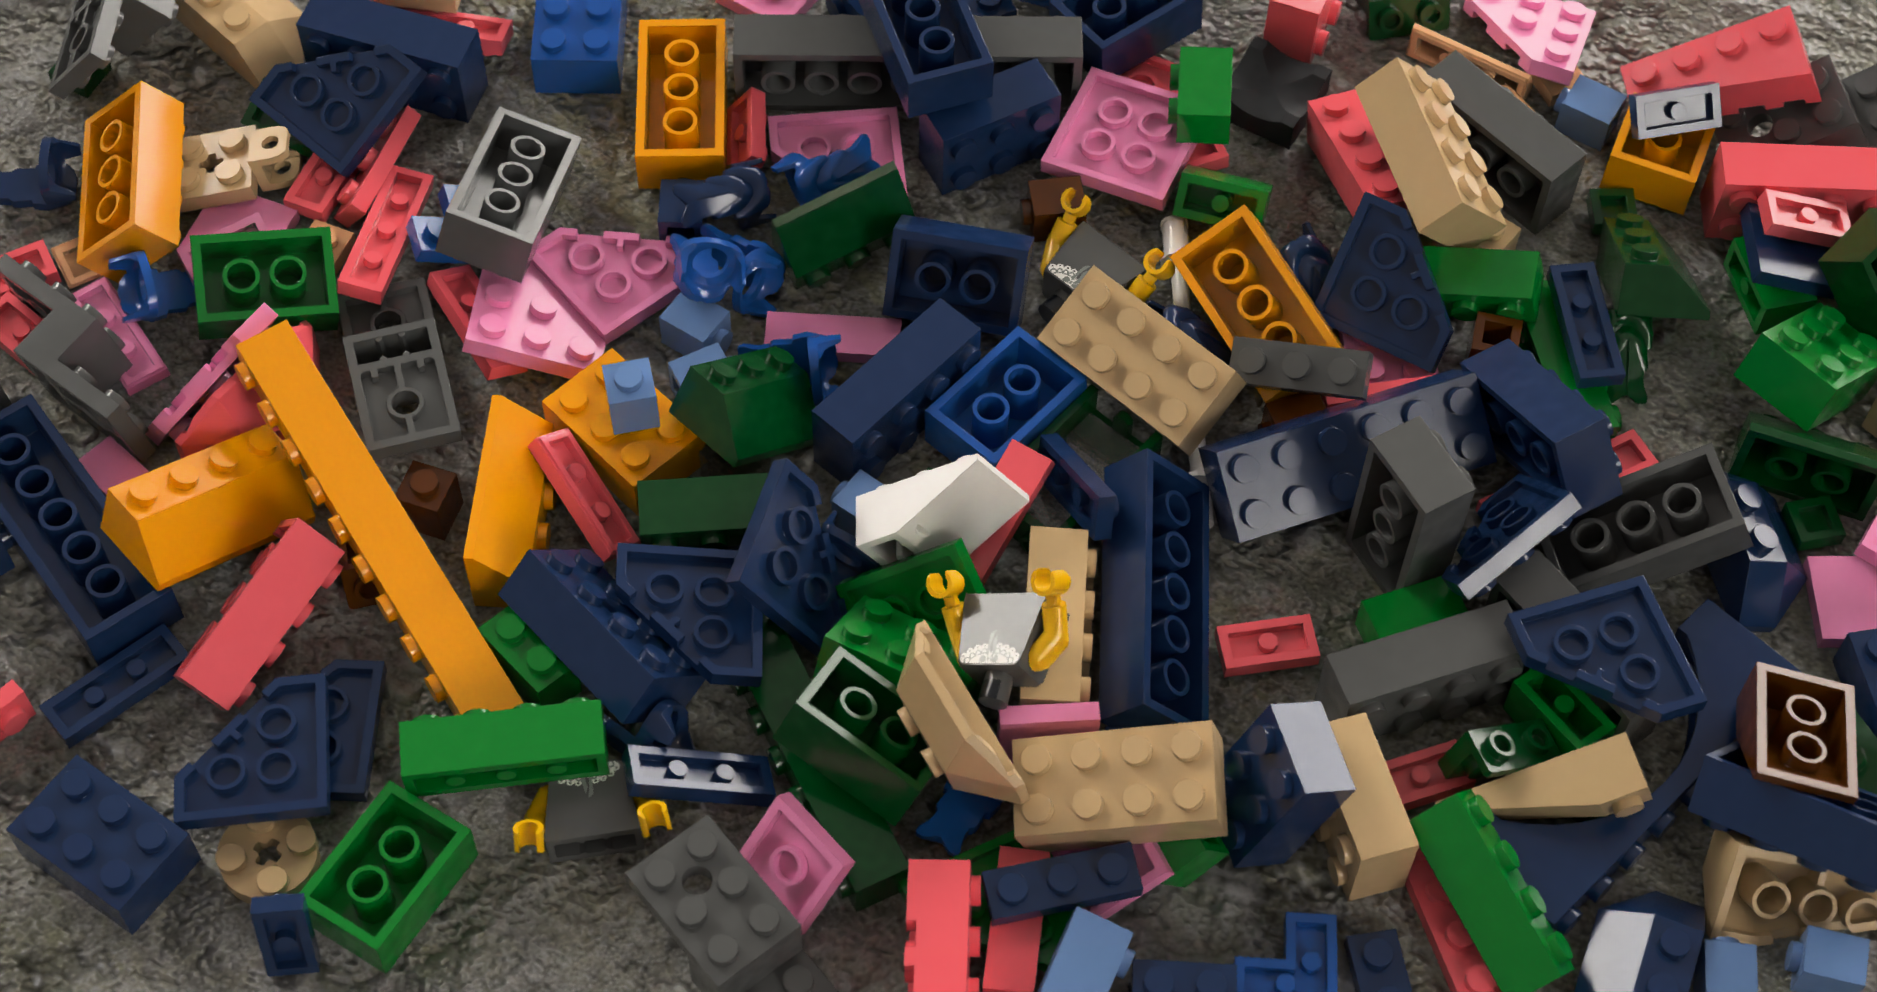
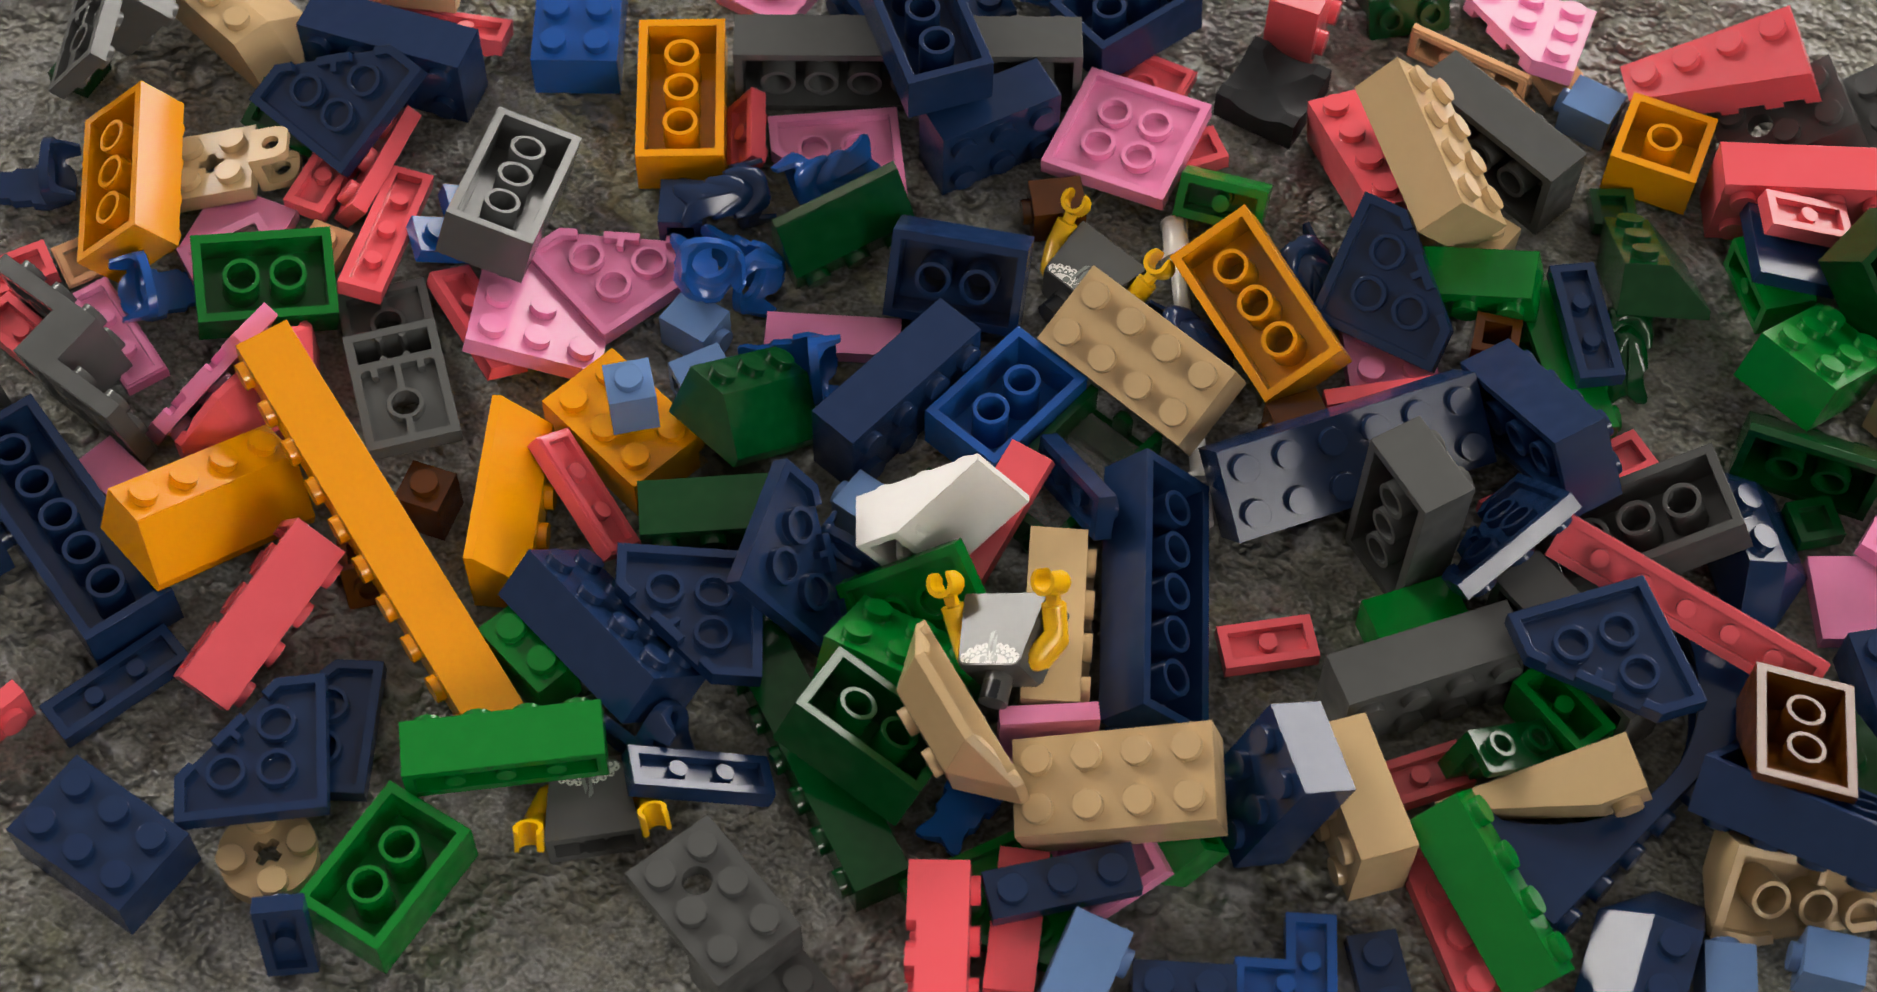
(796, 858): bright pink plate -> none
(1203, 95): green brick -> none
(1302, 367): dark grey plate -> none
(1675, 110): plate -> none
(1685, 605): none -> coral plate

